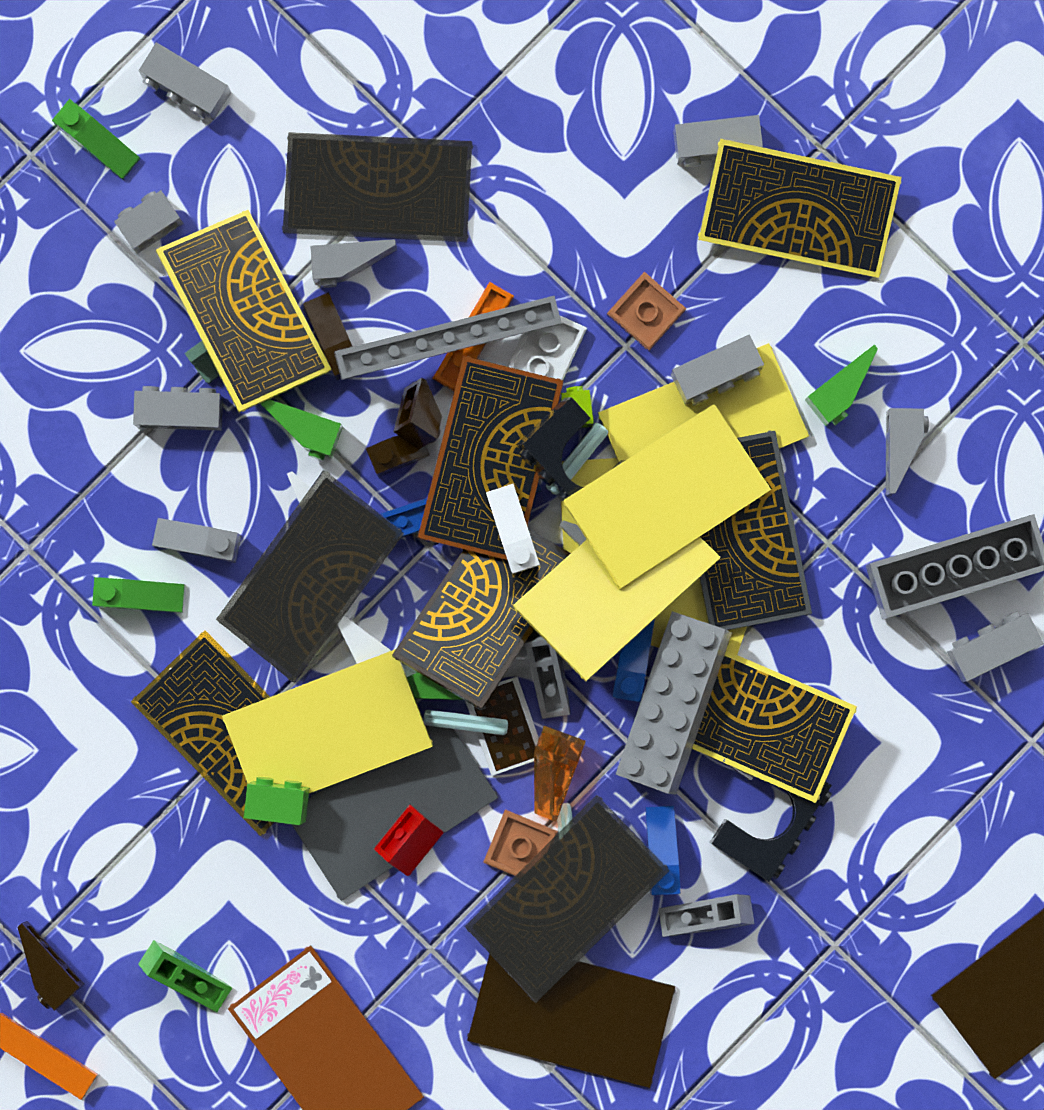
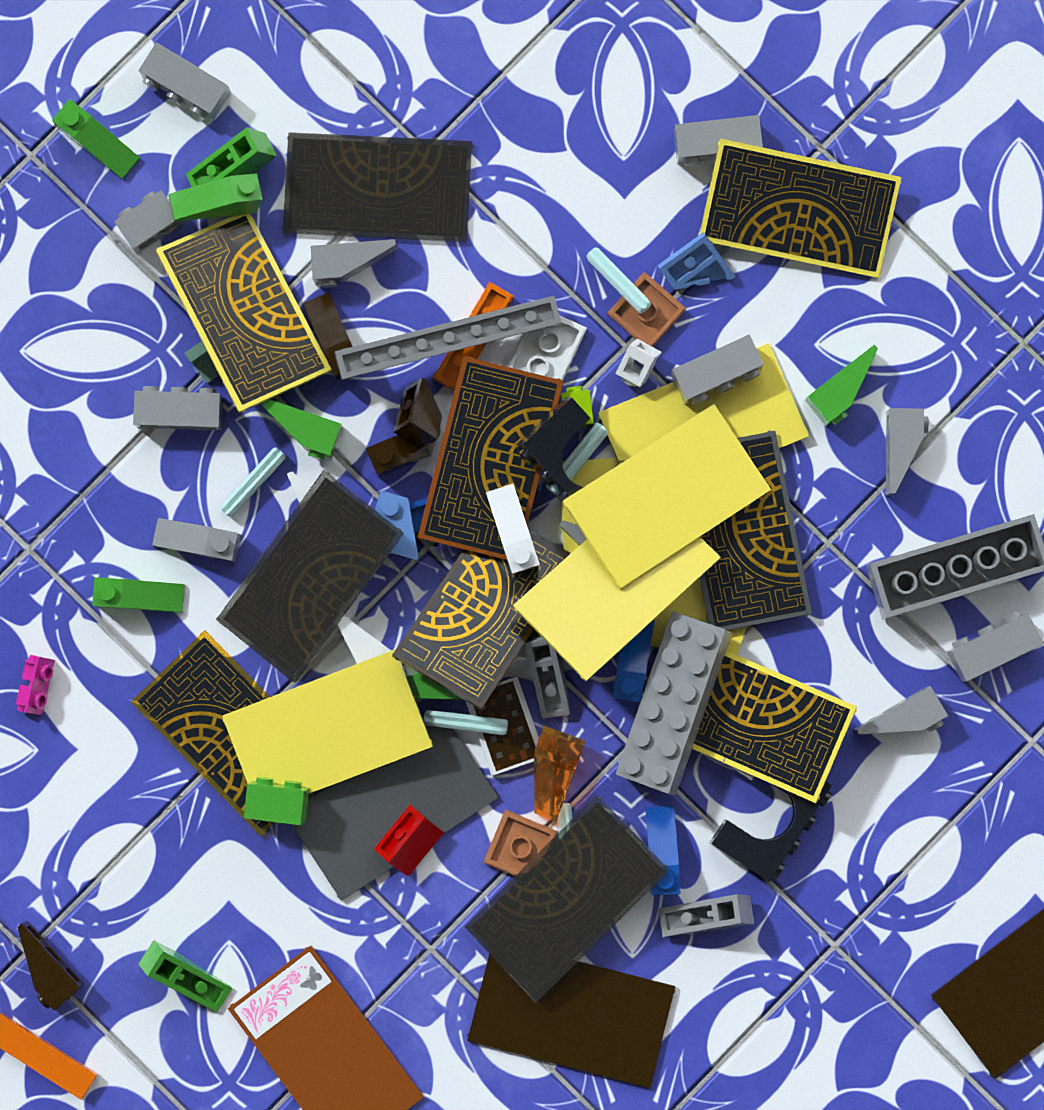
(39, 673): none -> dark pink hinge
(217, 198): none -> bright green slope
(239, 156): none -> bright green slope
(253, 482): none -> light aqua axle
(398, 512): none -> medium blue wing
(618, 280): none -> light aqua axle
(640, 352): none -> white brick
(695, 264): none -> medium blue wing
(913, 713): none -> light grey slope

